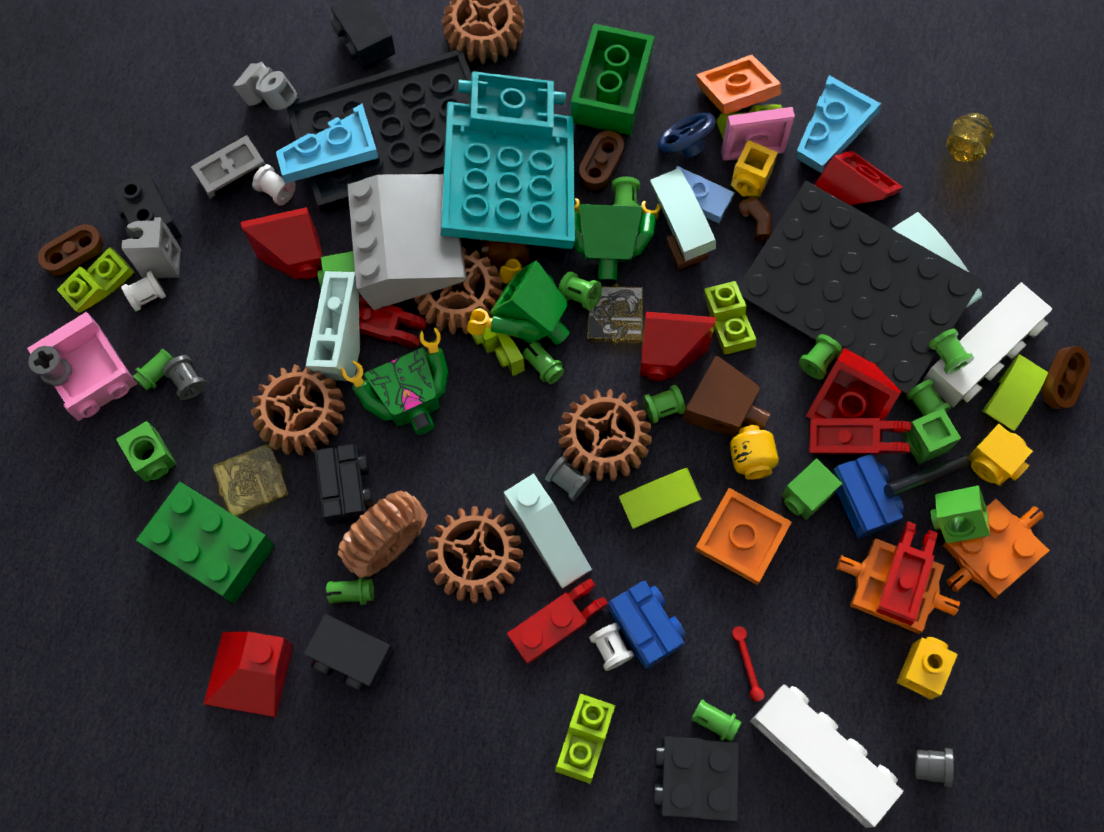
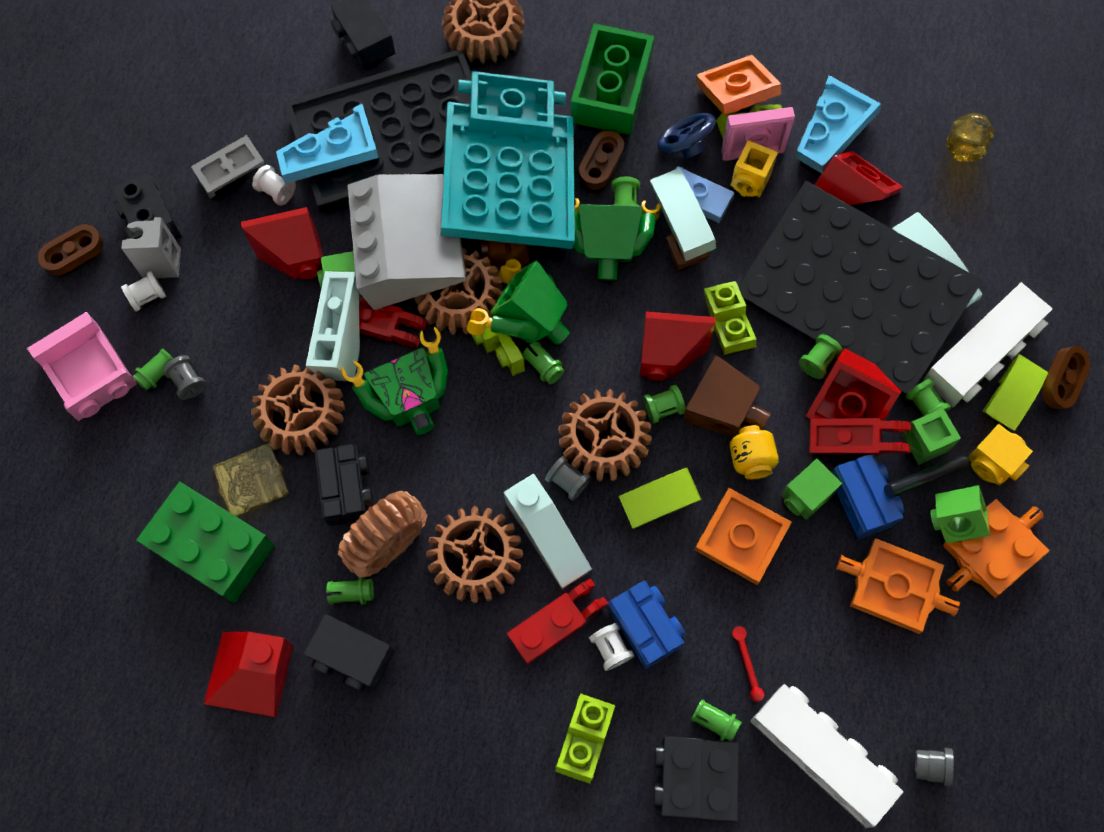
(49, 365): dark grey bush -> none
(92, 285): lime slope -> none
(138, 442): bright green brick -> none
(262, 83): light grey leg -> none
(580, 290): bright green bush -> none
(617, 315): piece -> none
(761, 215): reddish brown arm -> none
(907, 577): red hinge -> none
(927, 667): yellow brick -> none
(951, 351): bright green bush -> none

